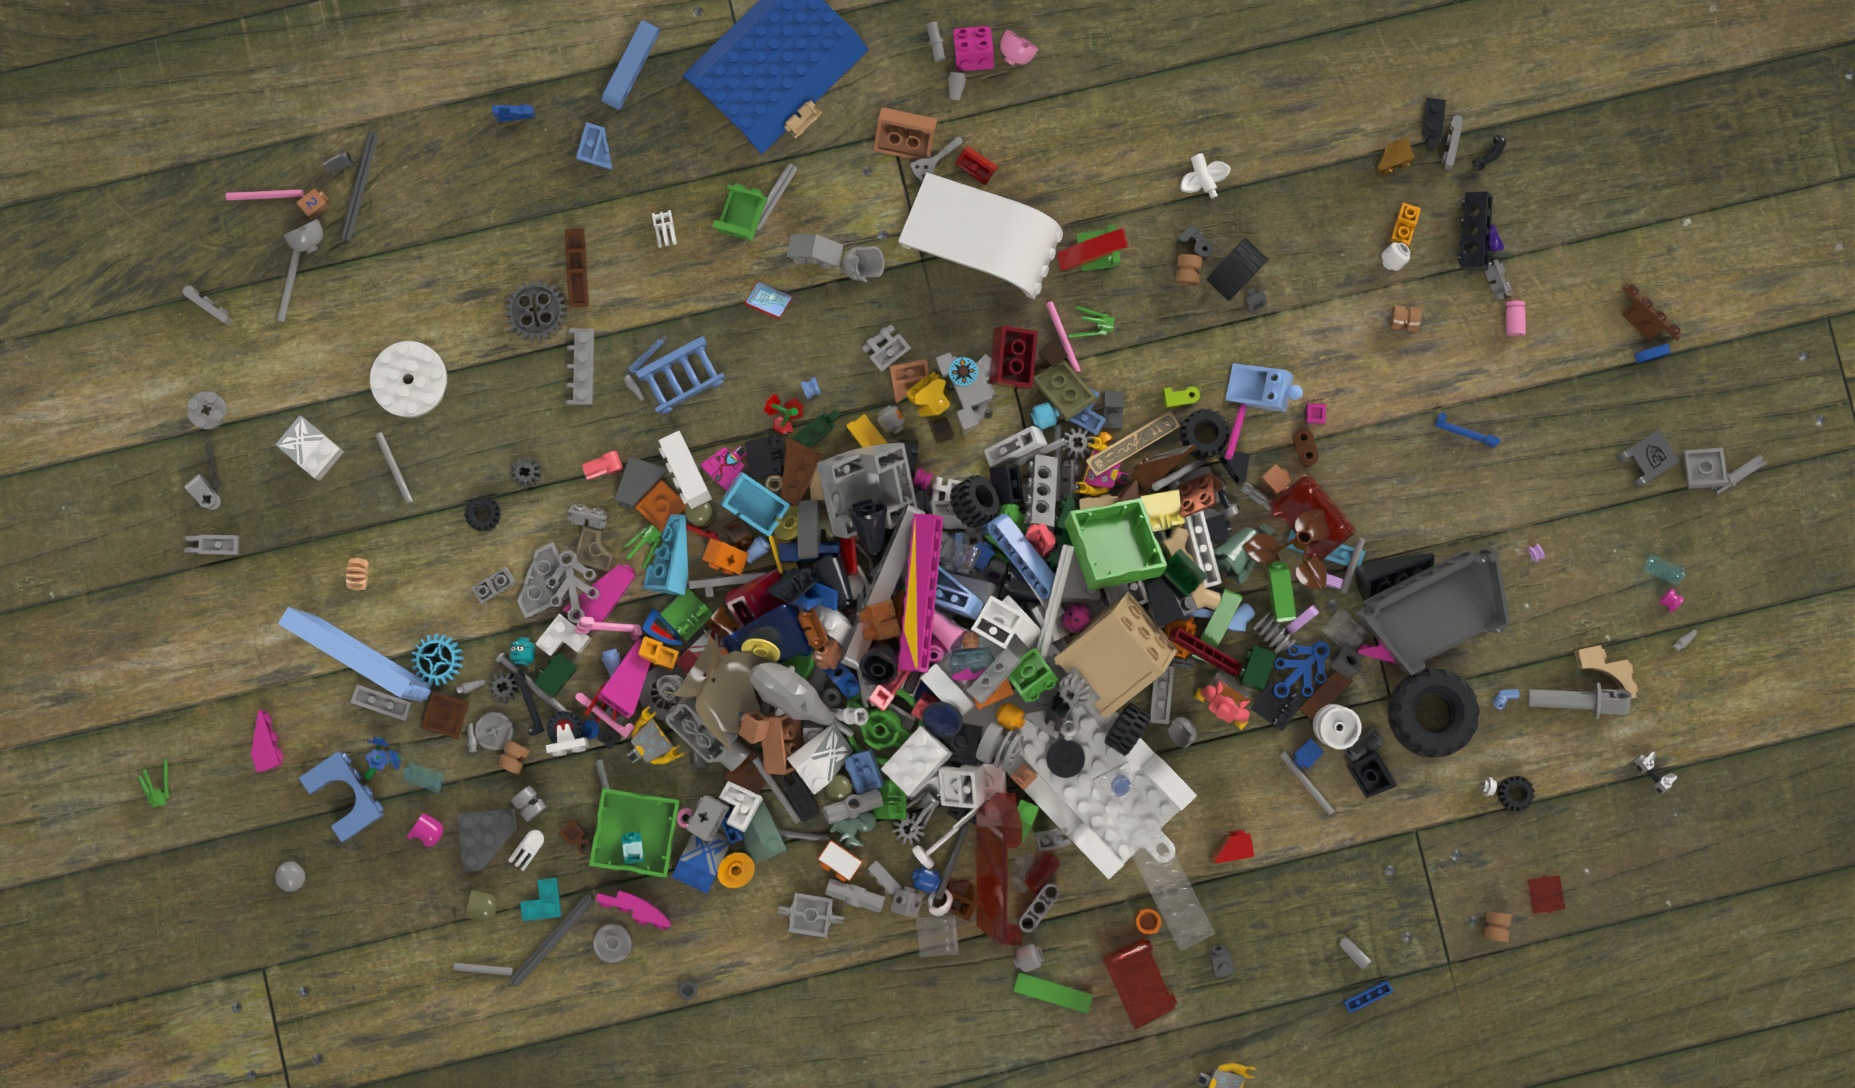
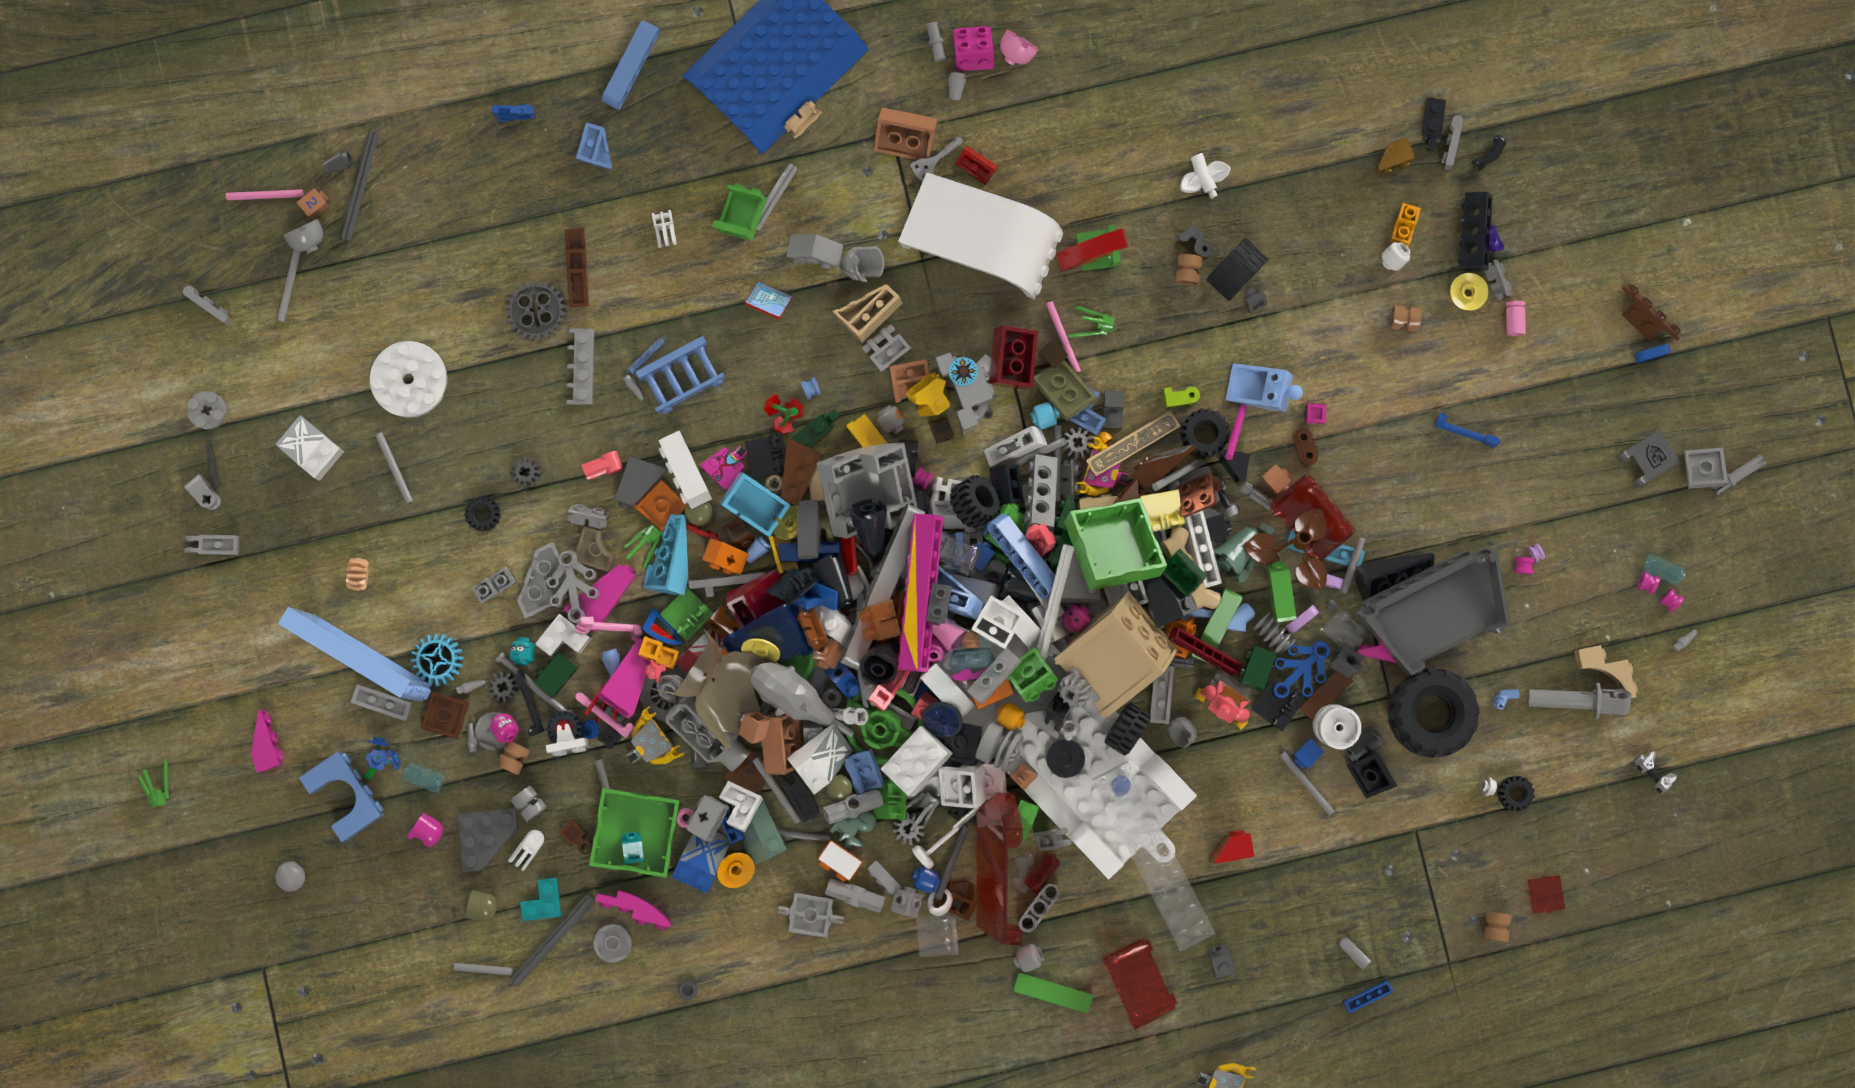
(504, 728): none -> dark pink head
(654, 670): none -> coral plant
(695, 637): dark grey piece -> none
(868, 312): none -> tan wedge
(939, 604): none -> dark grey hinge
(1147, 921): orange piece -> none
(1475, 285): none -> light yellow dish
(1524, 565): none -> dark pink wheel
(1648, 582): none -> dark pink wheel

